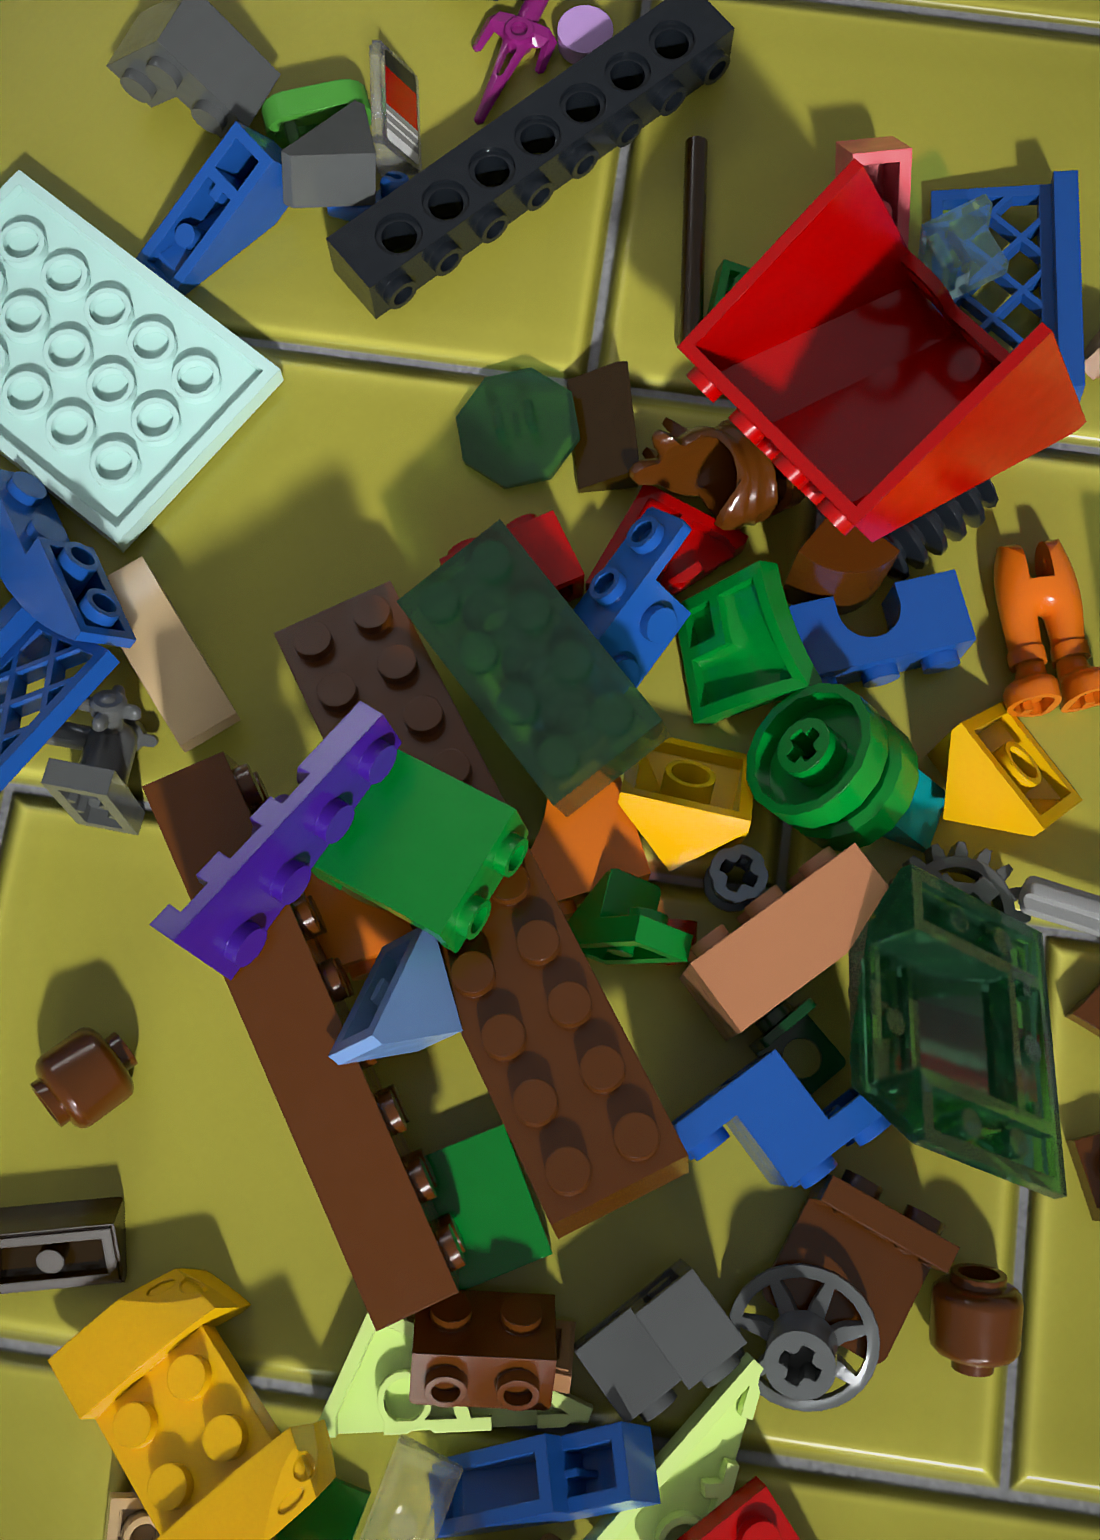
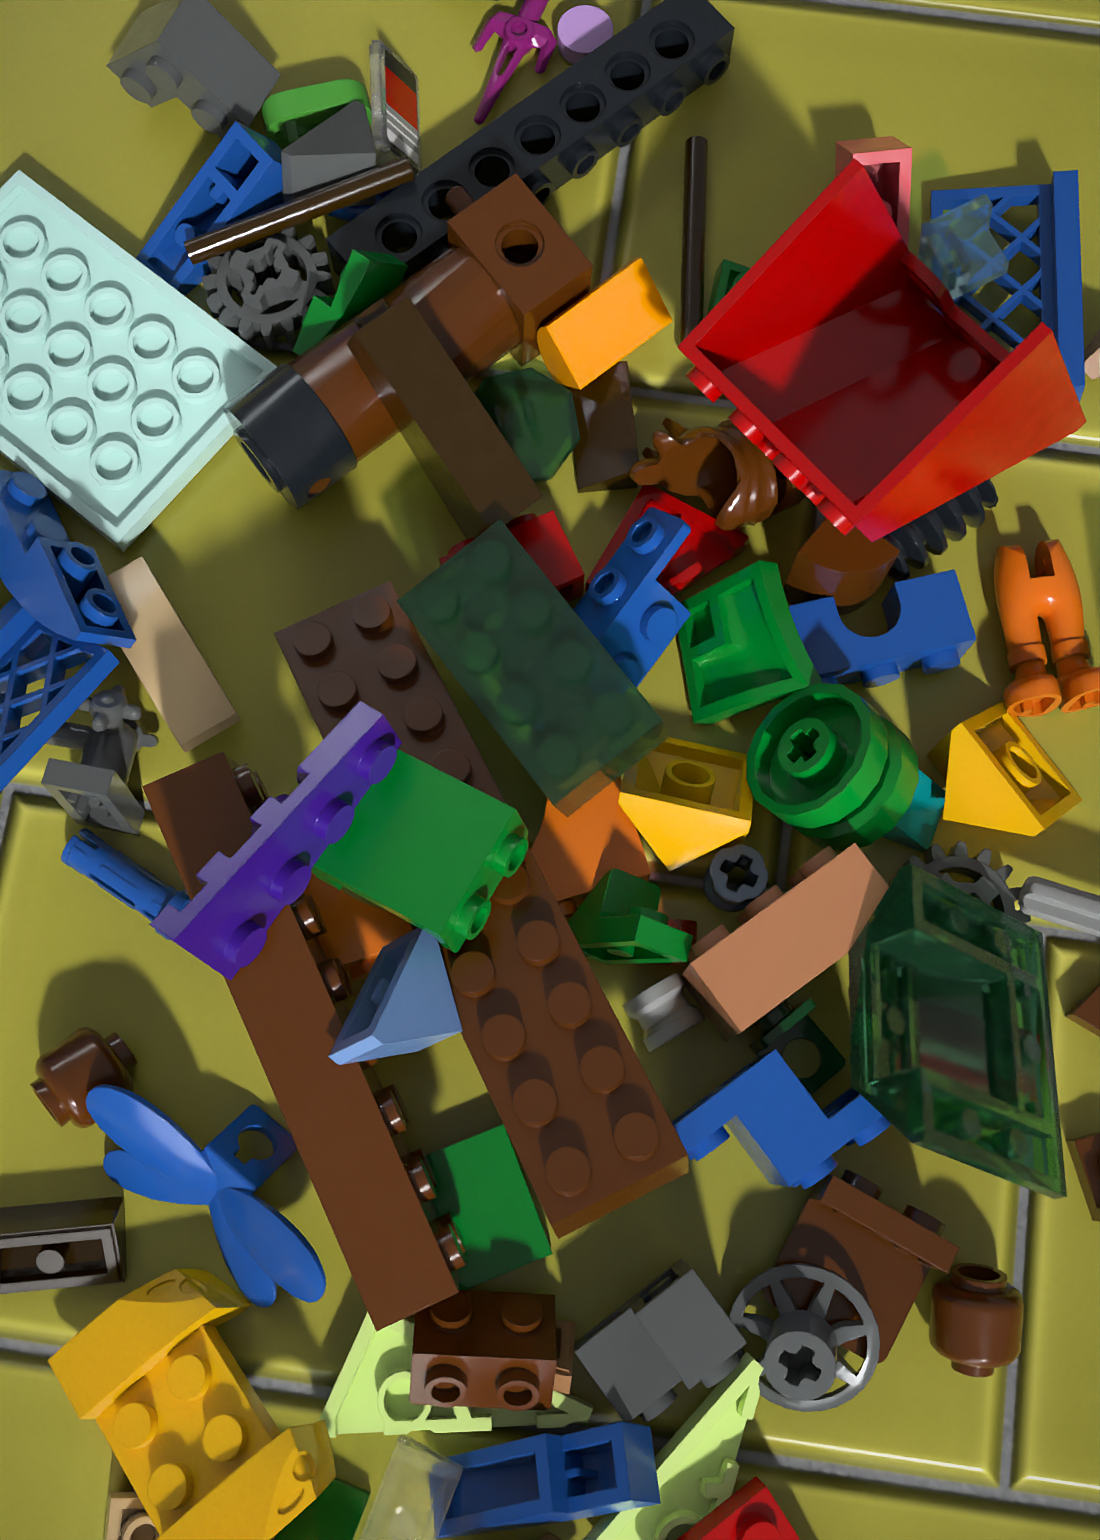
(121, 876): none -> blue pin
(168, 1166): none -> blue piece
(268, 285): none -> dark grey gear
(299, 210): none -> dark brown bar
(361, 283): none -> green slope
(441, 418): none -> dark brown slope
(482, 298): none -> reddish brown piece
(603, 326): none -> light orange brick
(663, 1012): none -> light grey wheel

